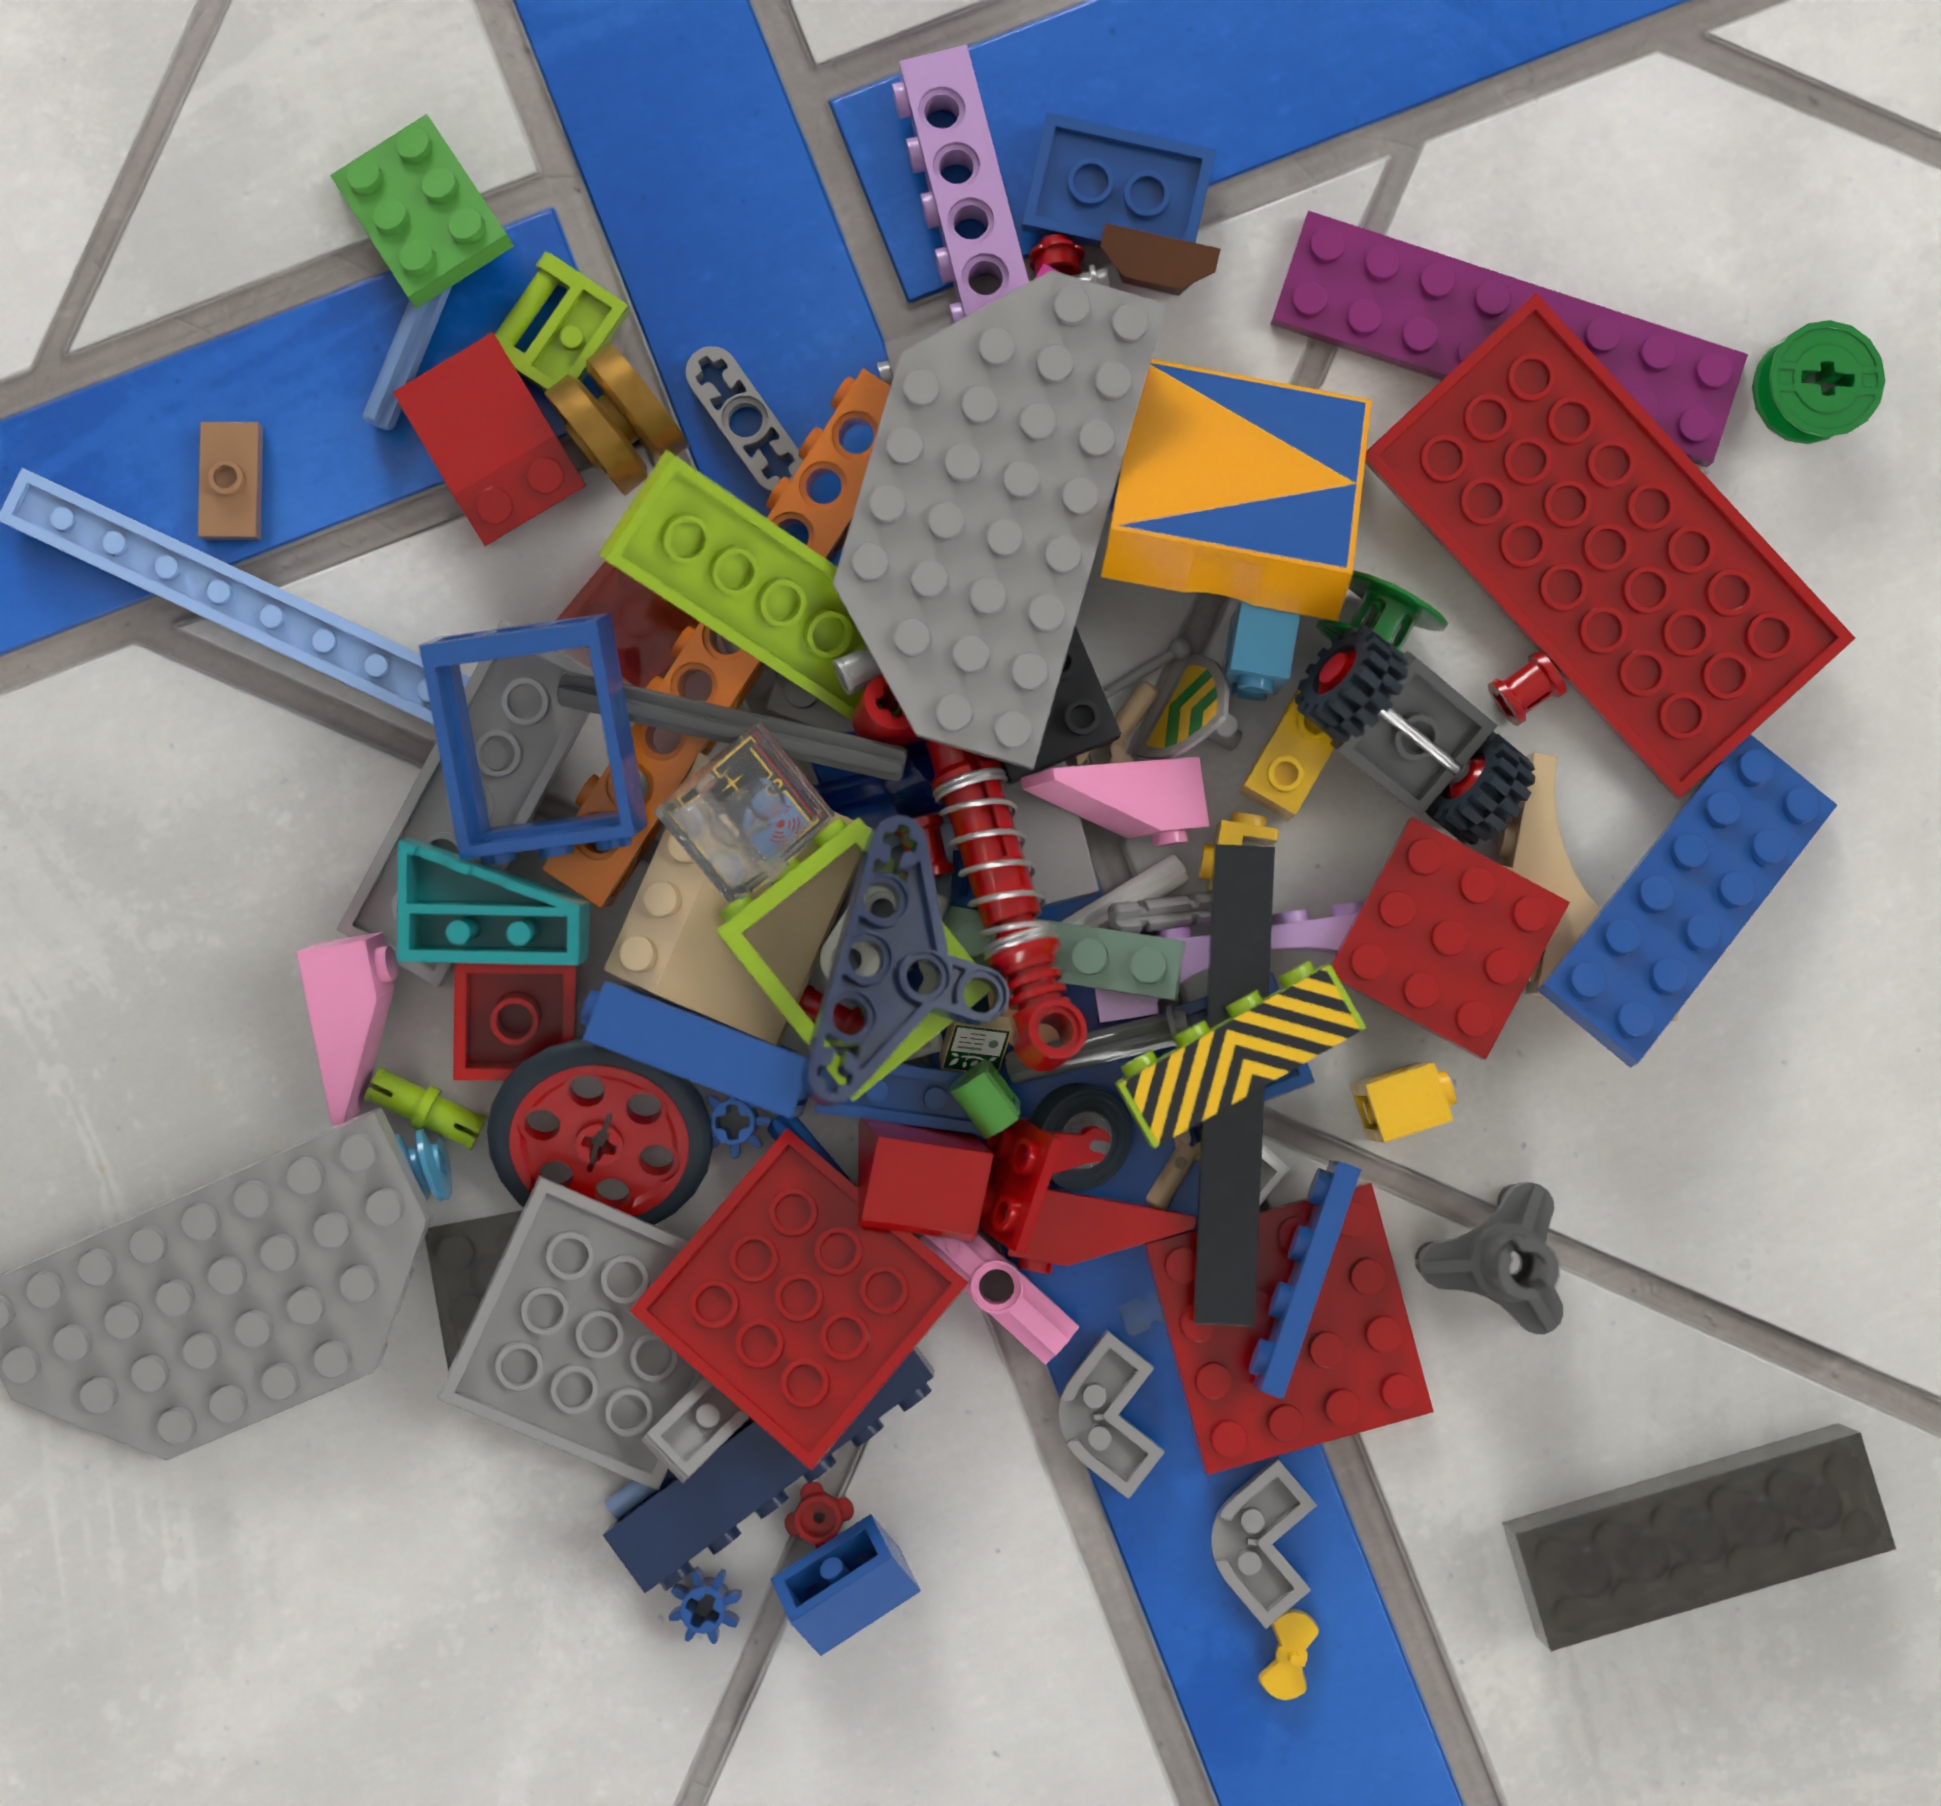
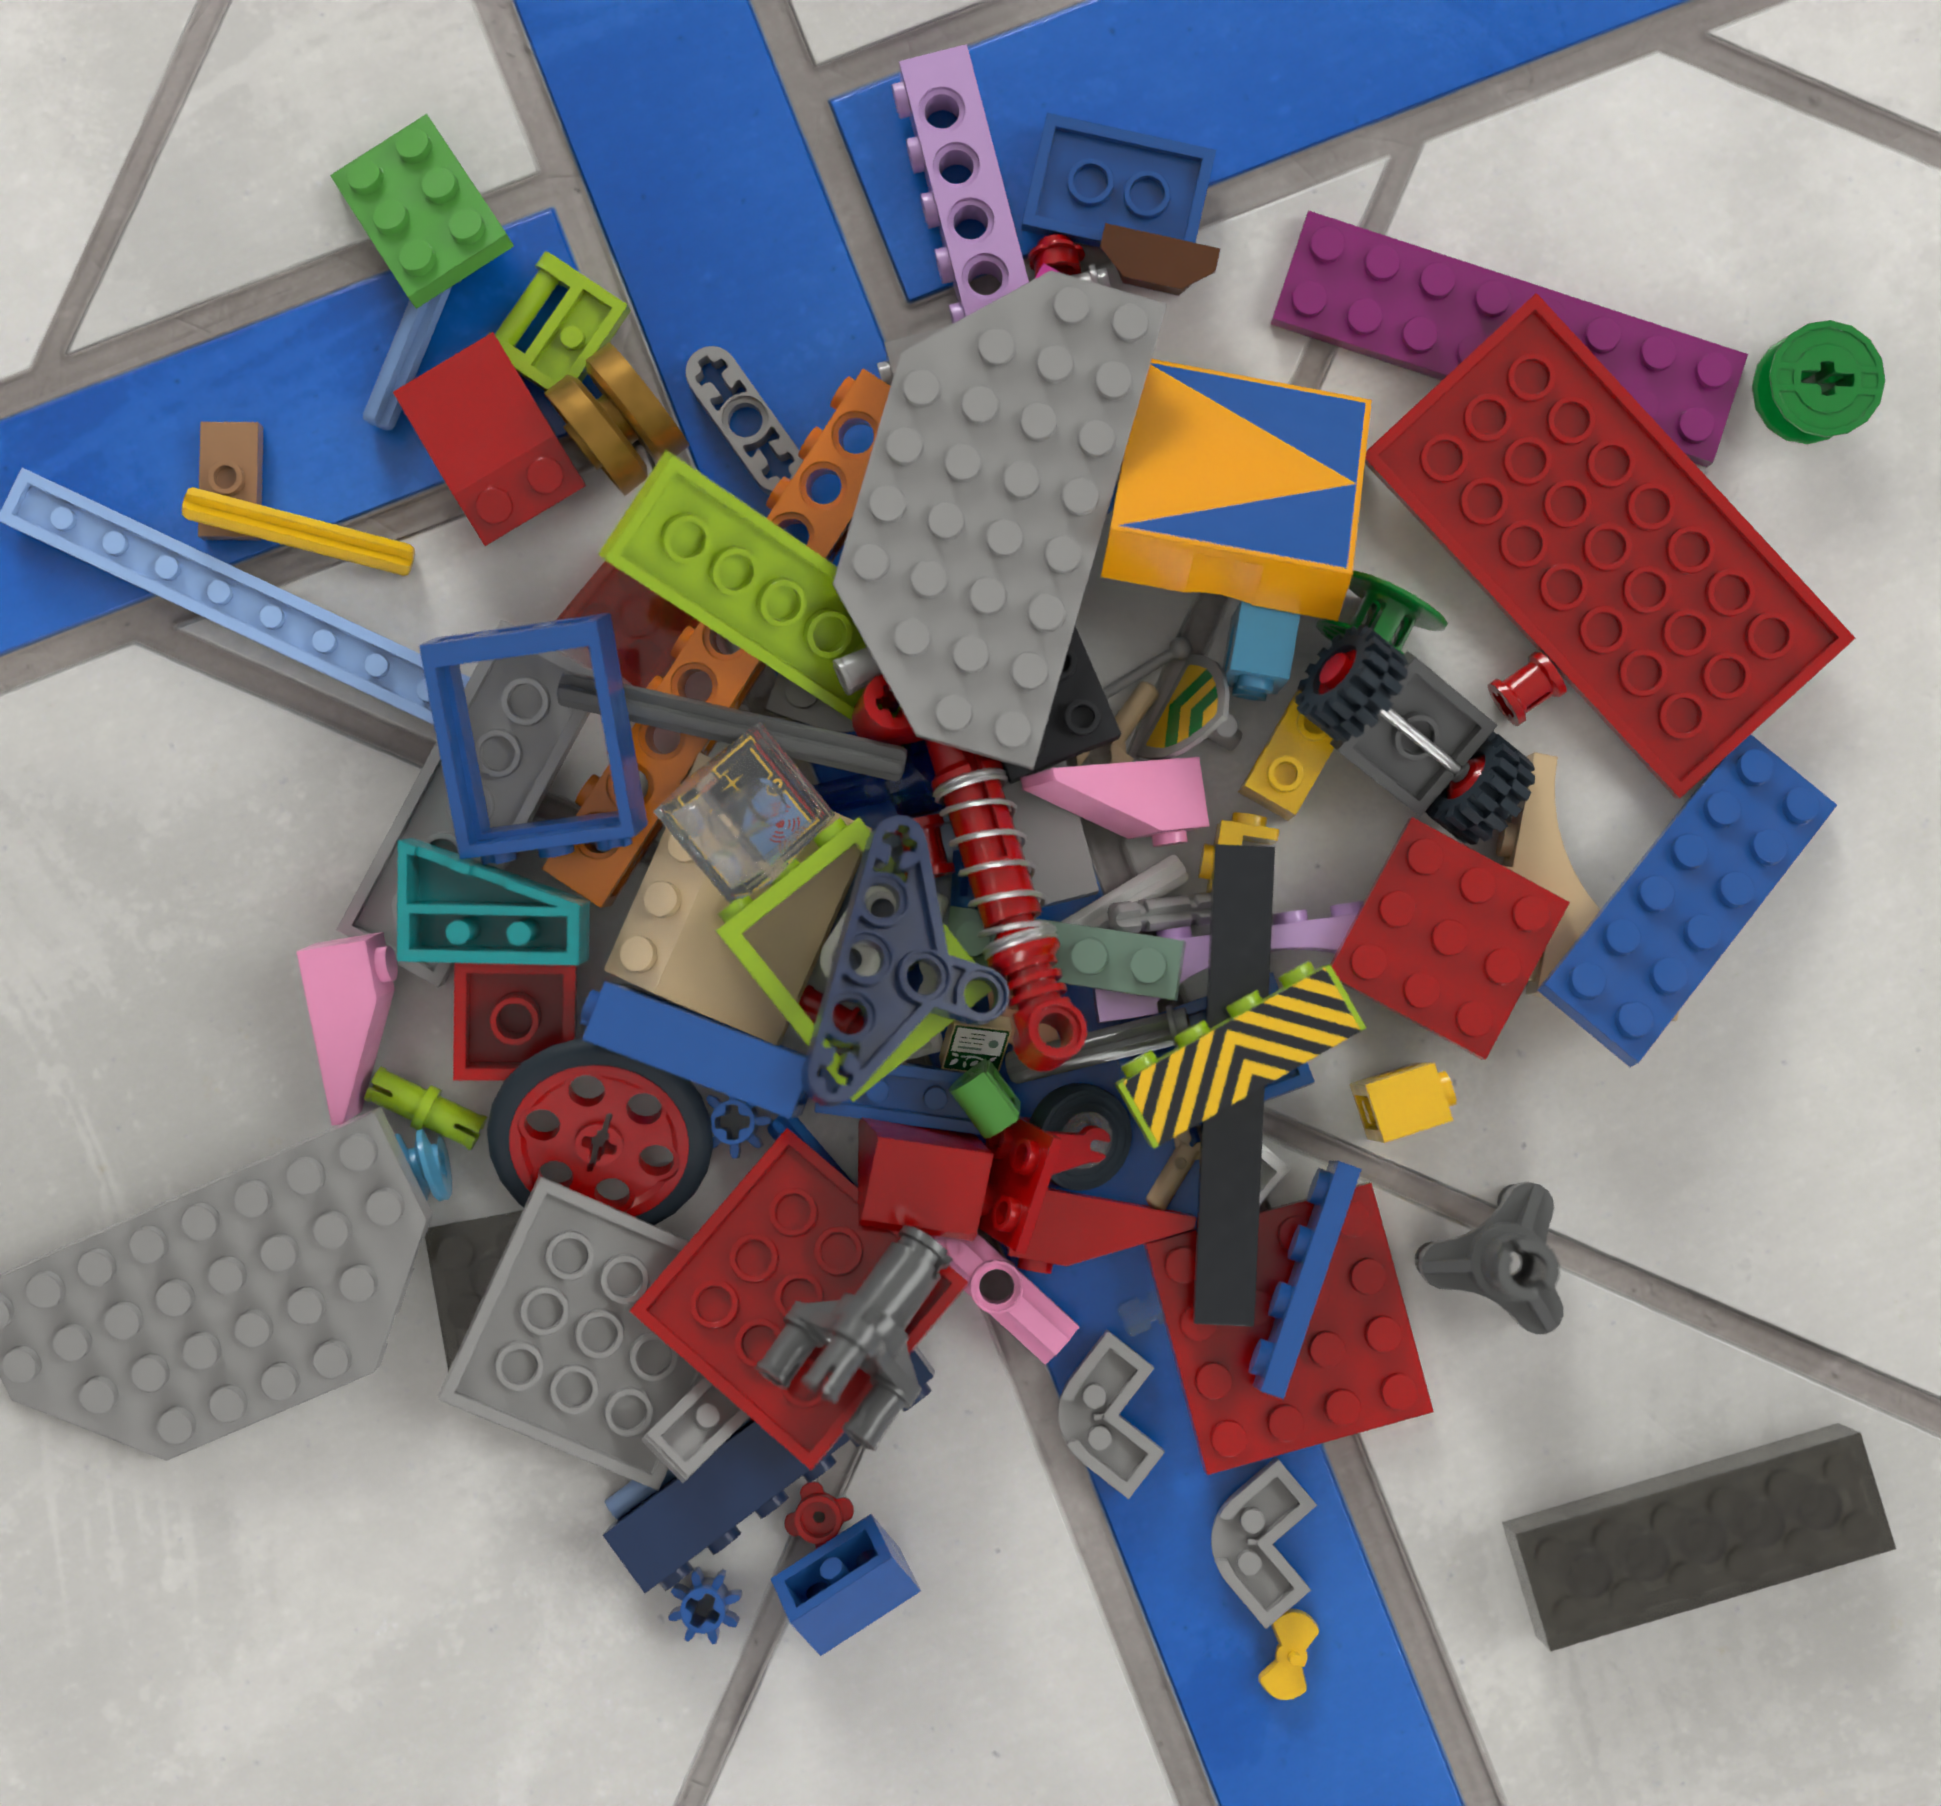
(298, 531): none -> yellow axle
(865, 1334): none -> dark grey wheel

